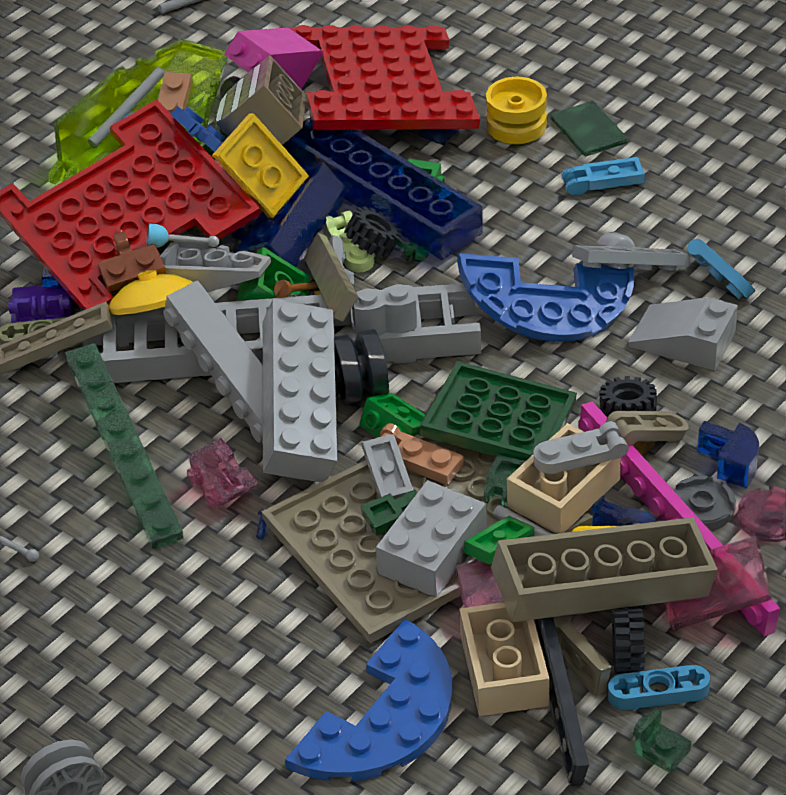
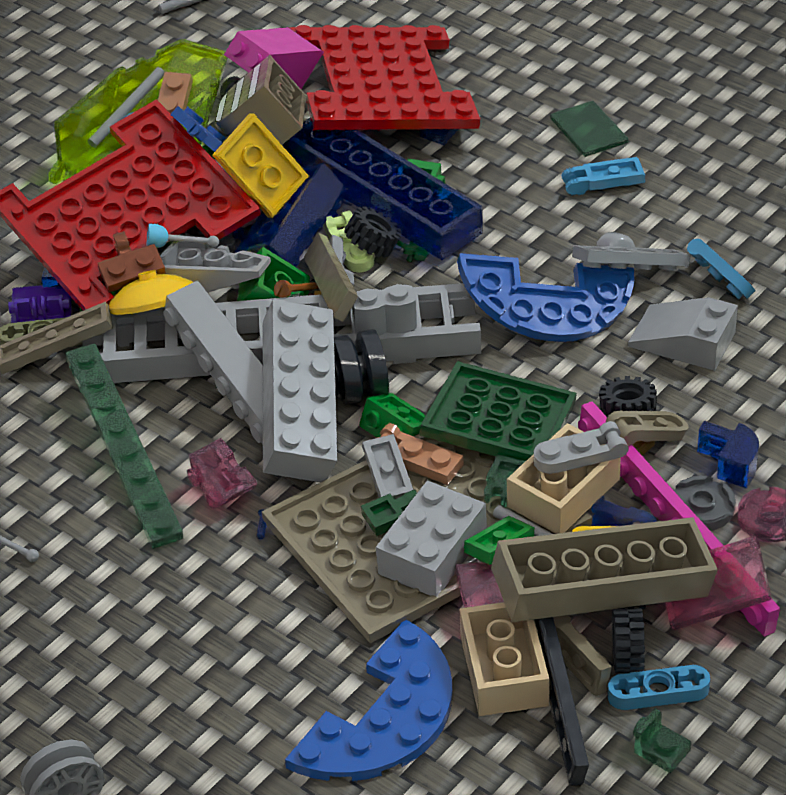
(516, 110): yellow wheel -> none

